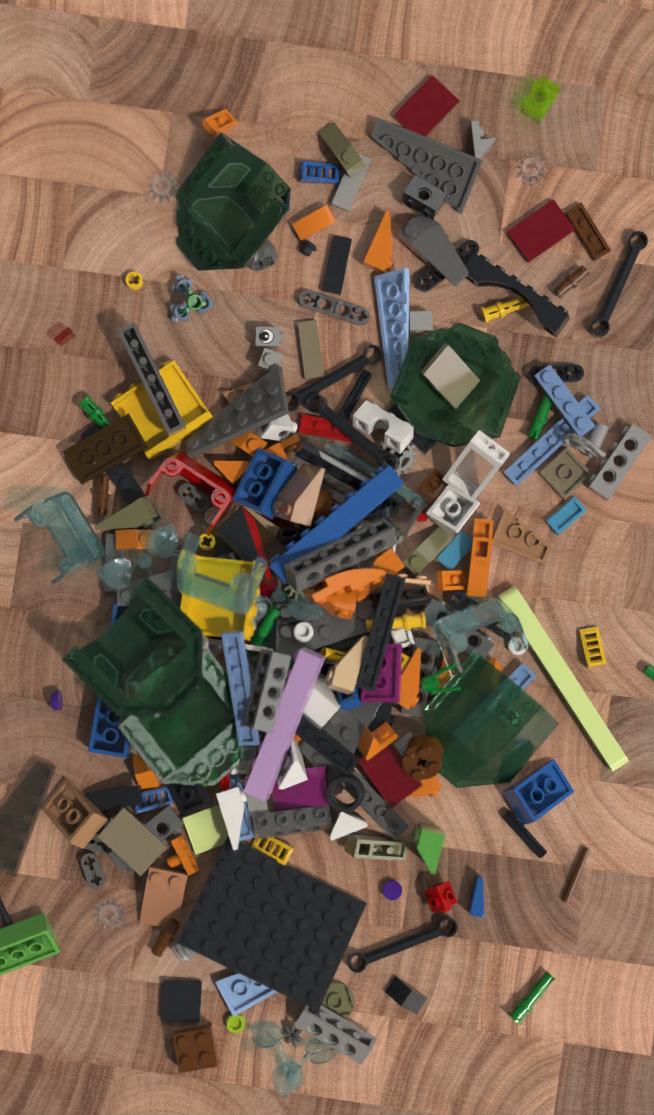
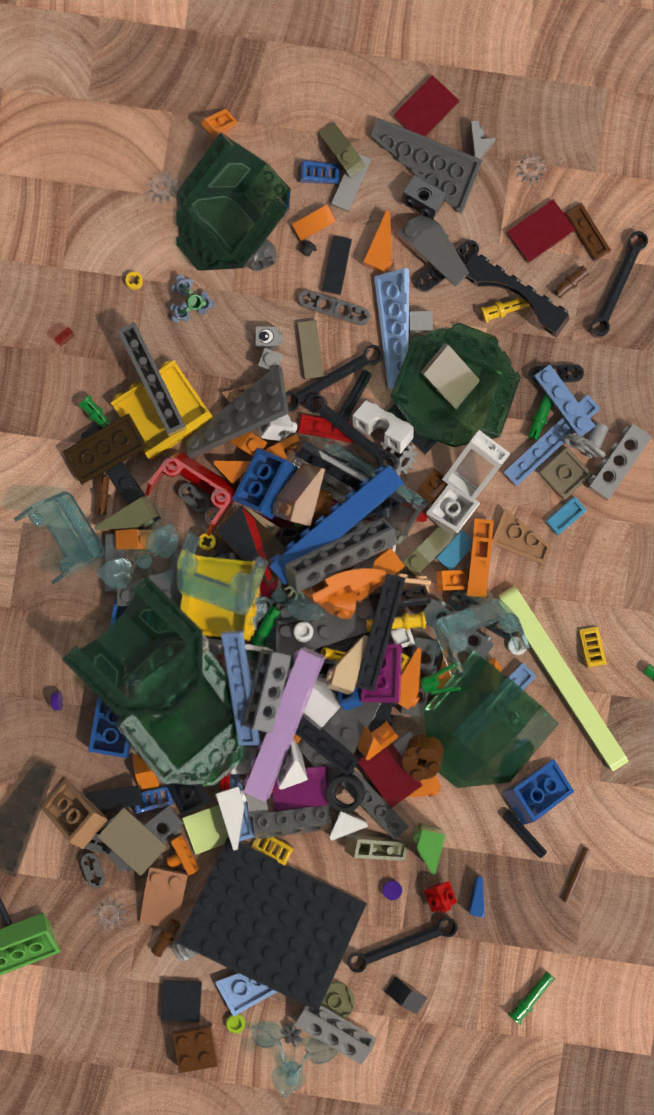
(537, 110): clear neon green brick -> none

